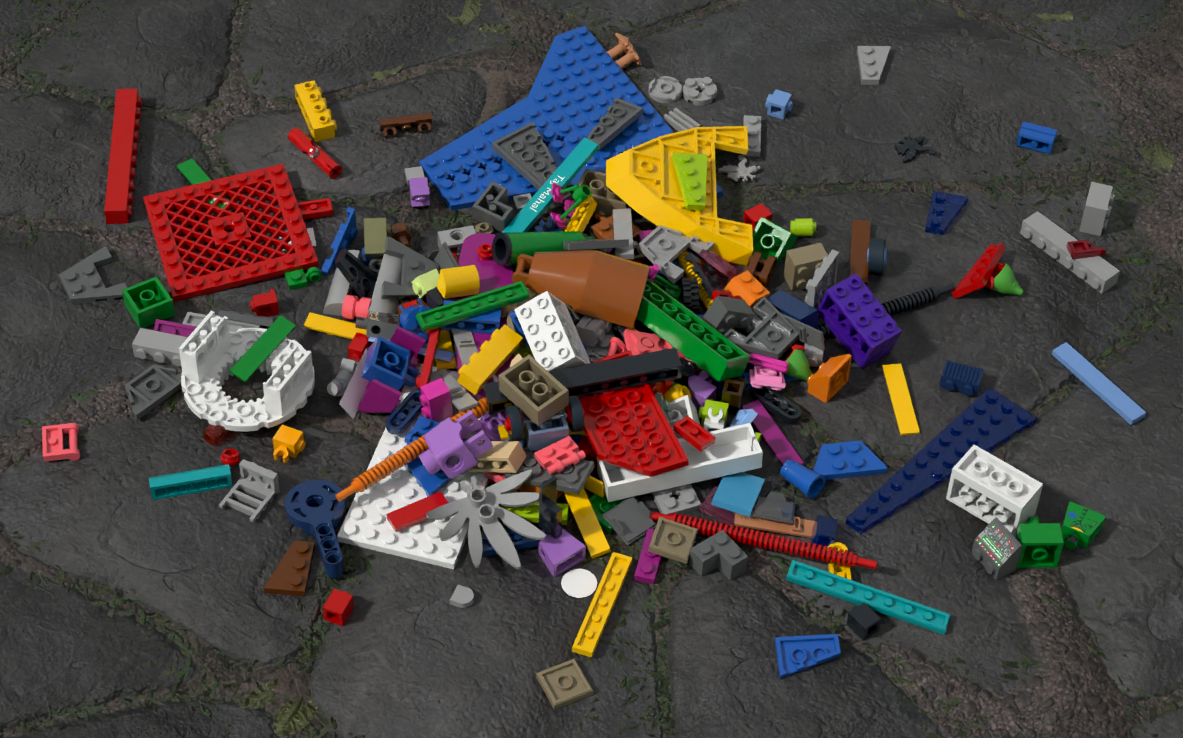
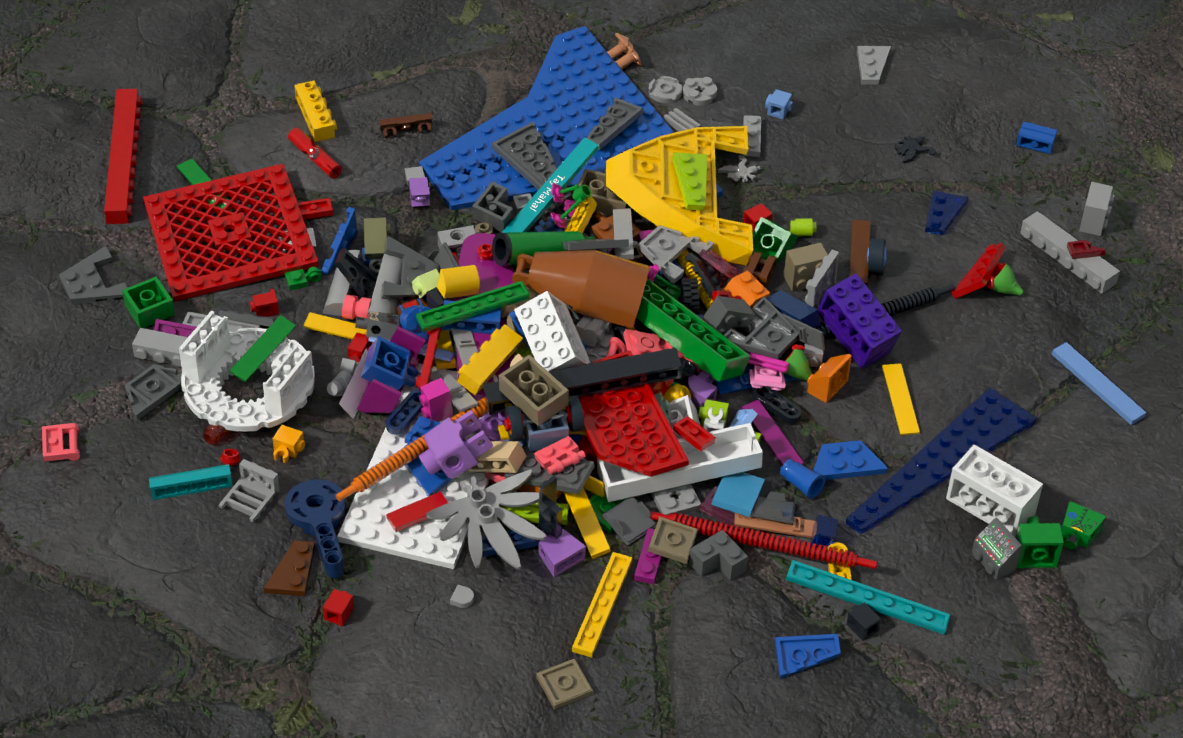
(401, 234): reddish brown arm -> none
(579, 583): white sticker -> none
(734, 391): dark brown brick -> none
(961, 378): dark blue brick -> none

